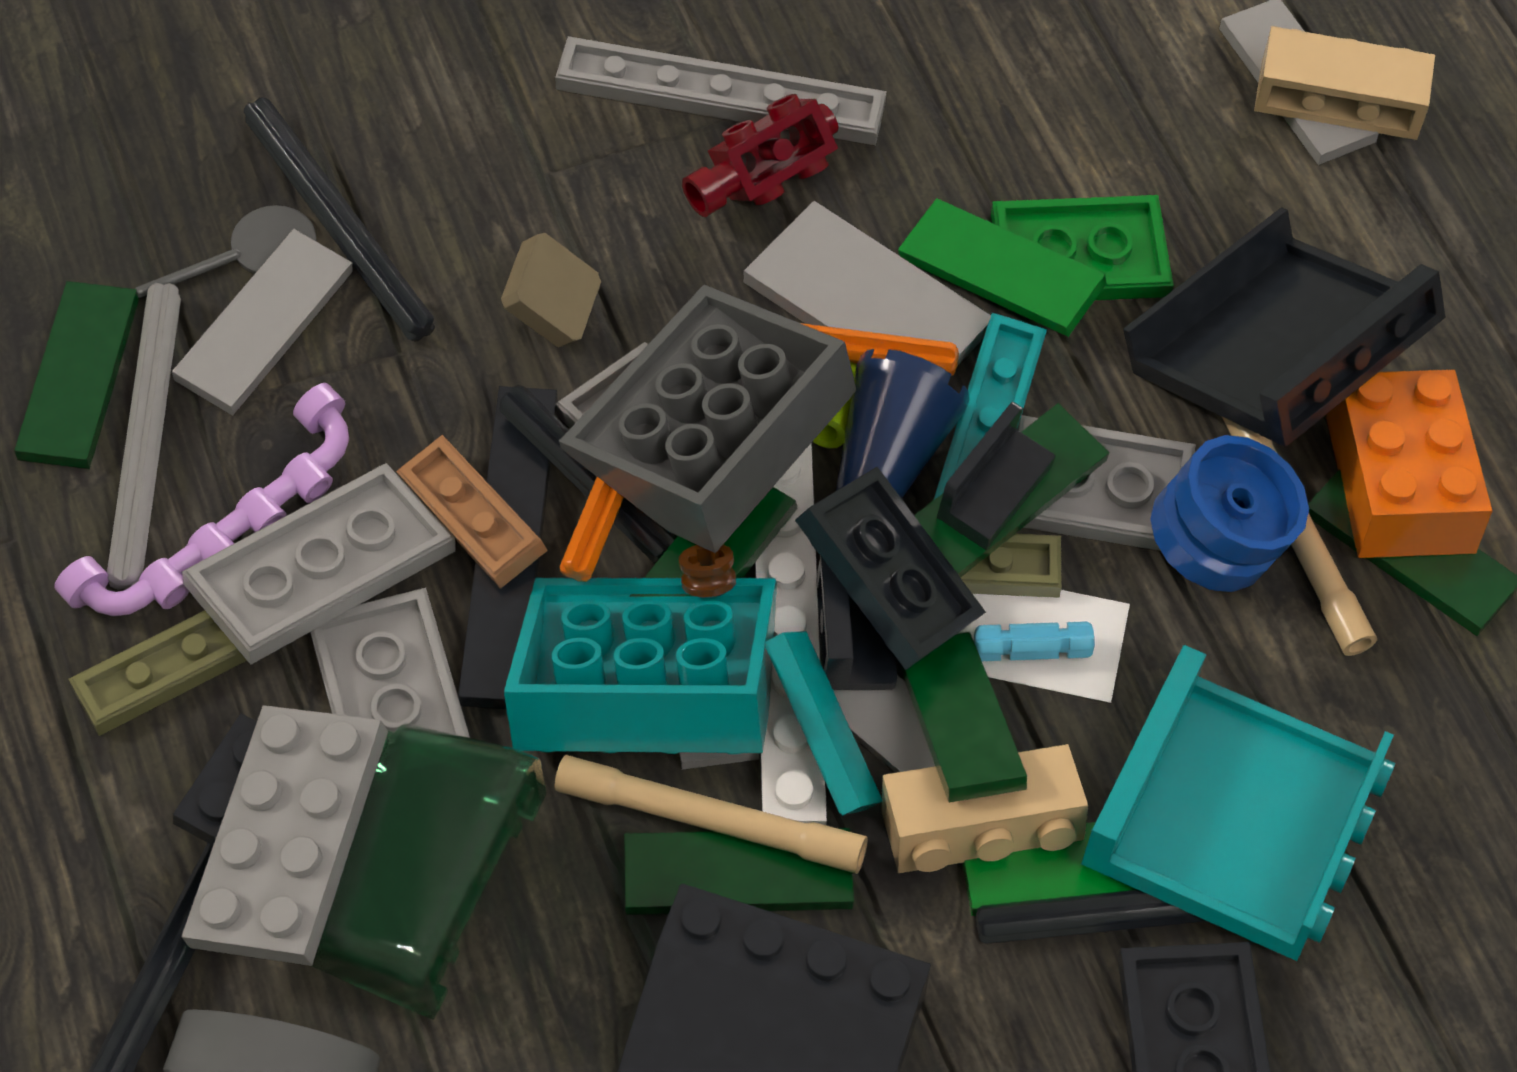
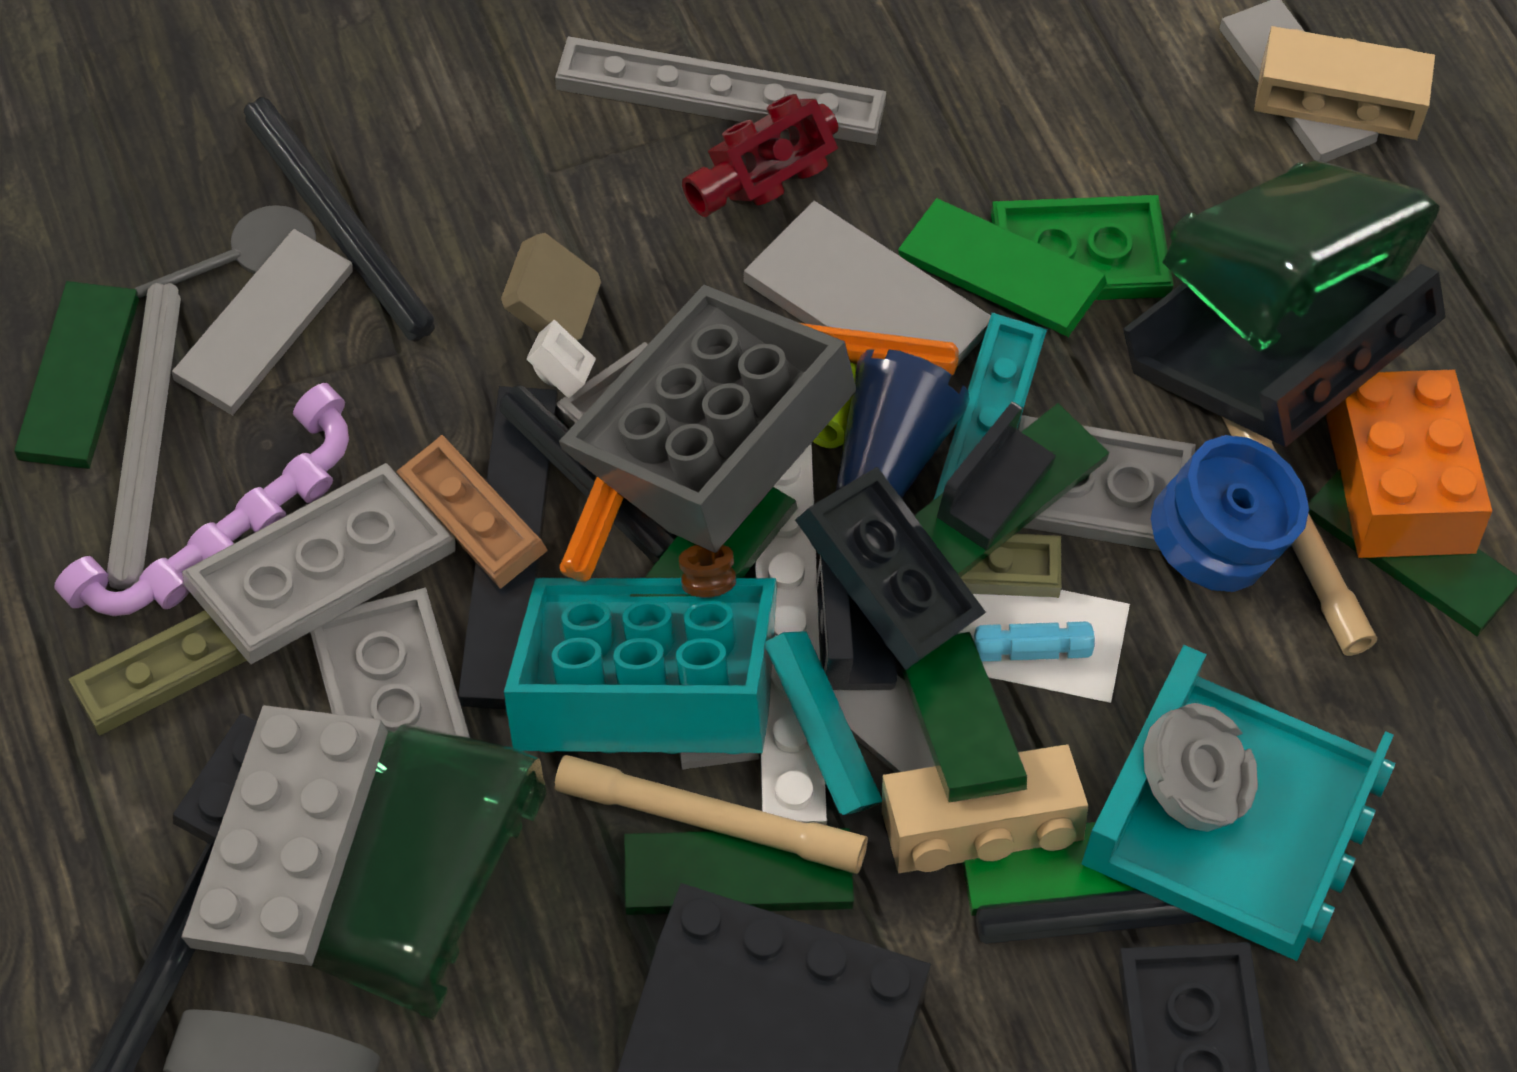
(560, 359): none -> white plate
(1200, 767): none -> light grey tile
(1293, 239): none -> clear green windscreen

